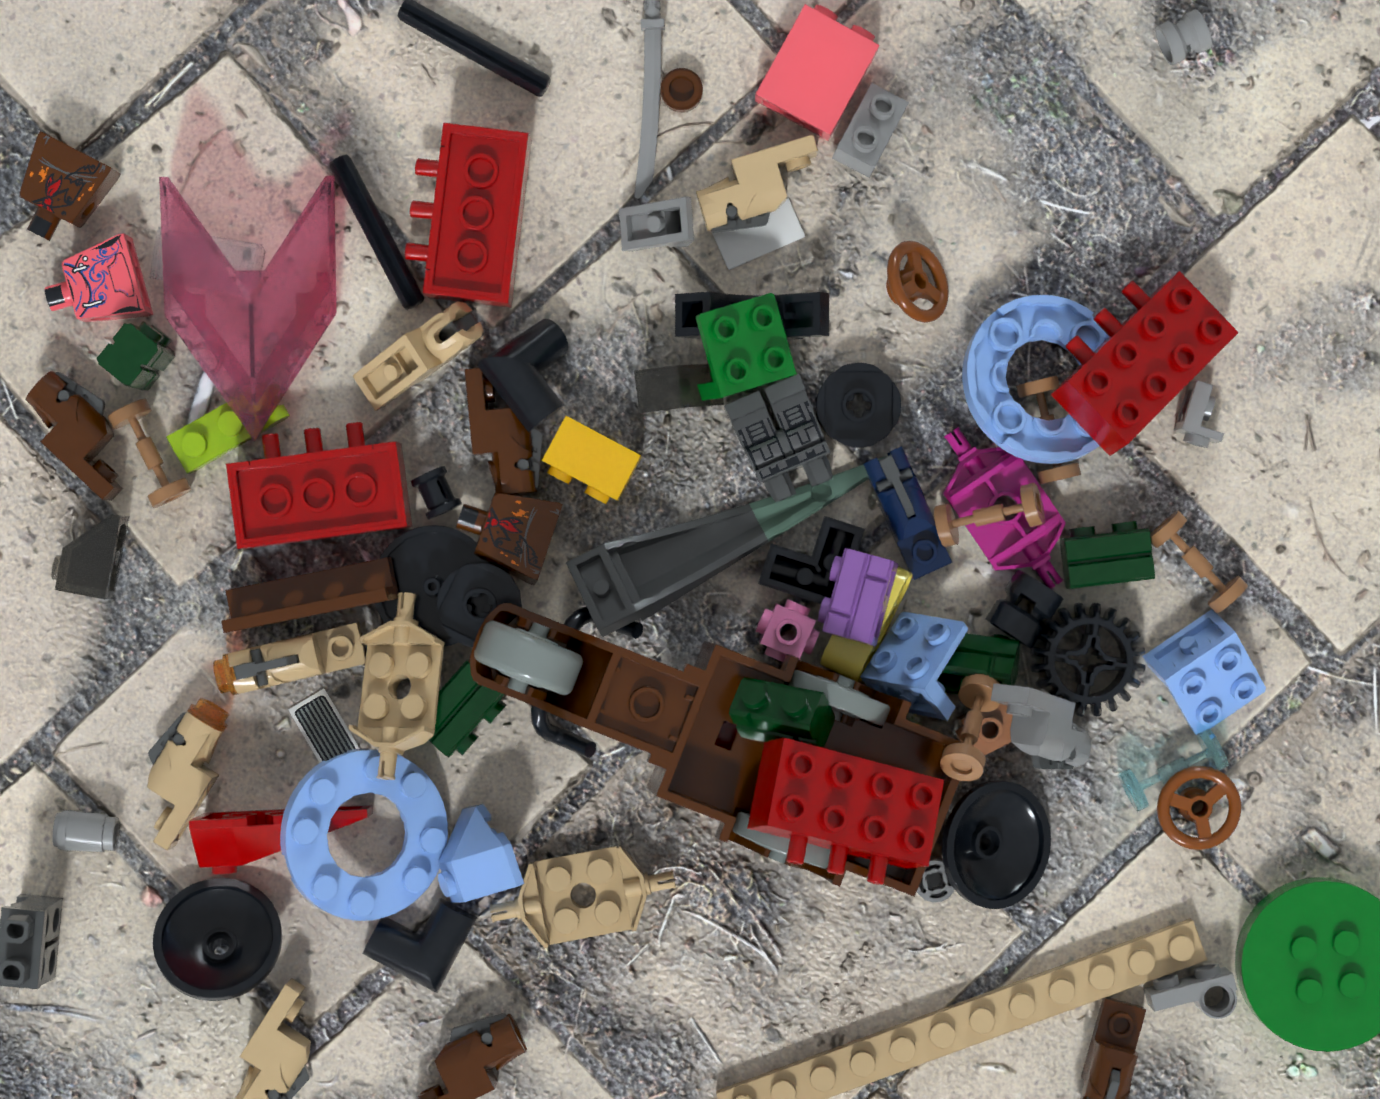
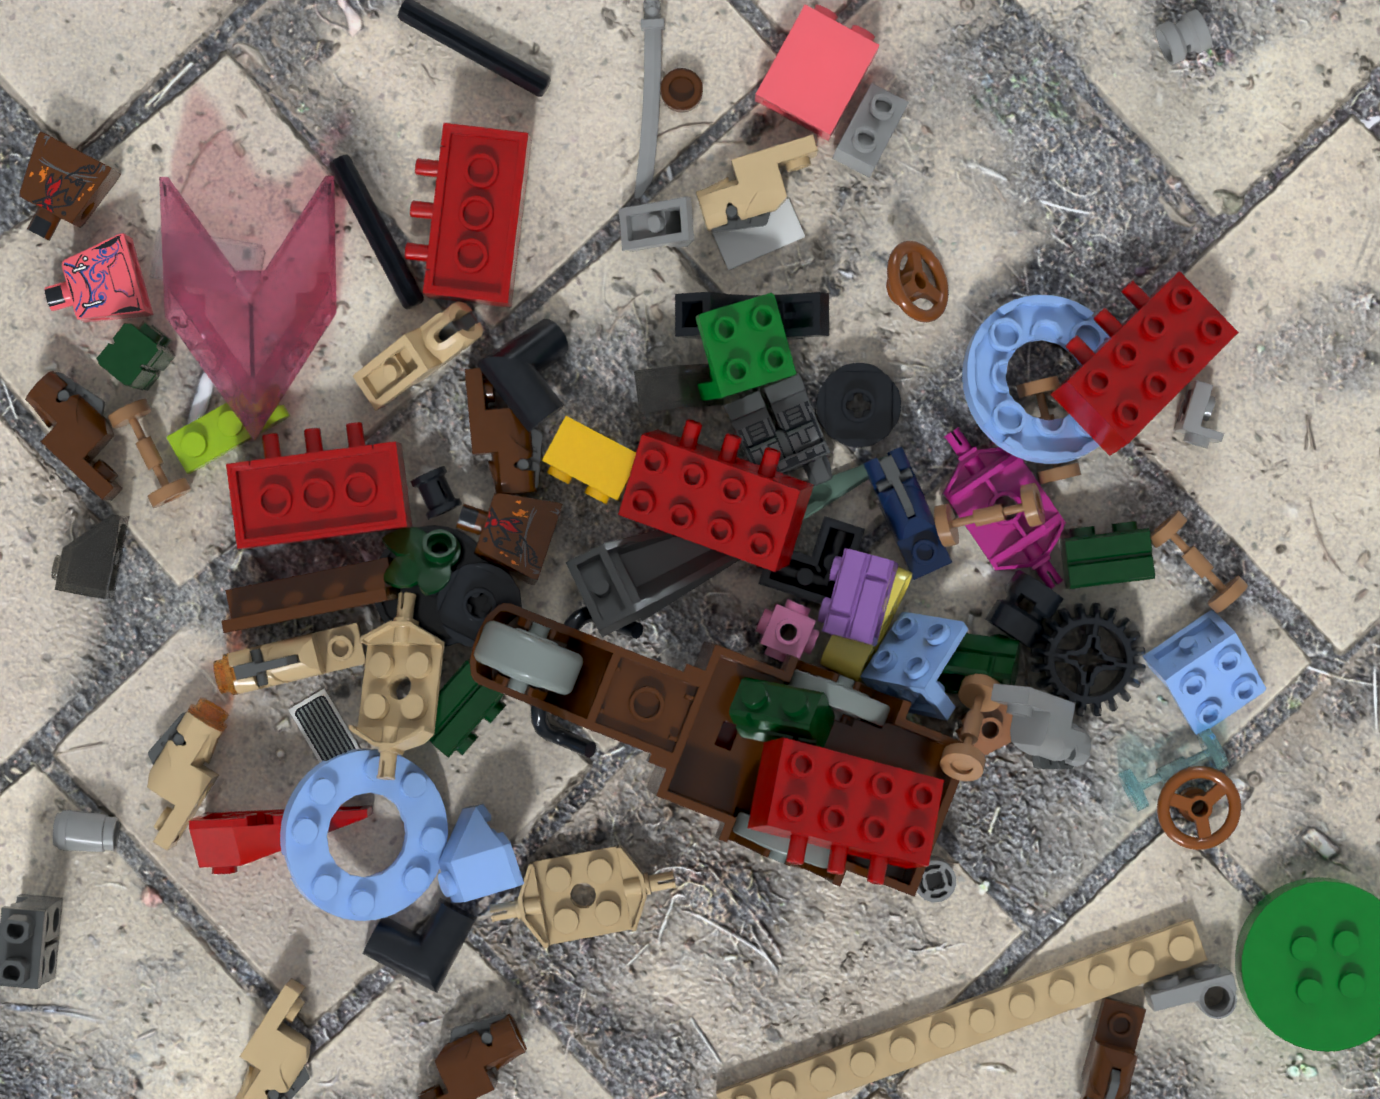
(211, 916): black dish -> none
(417, 558): none -> dark green plate
(716, 496): none -> red piece
(1011, 848): black dish -> none

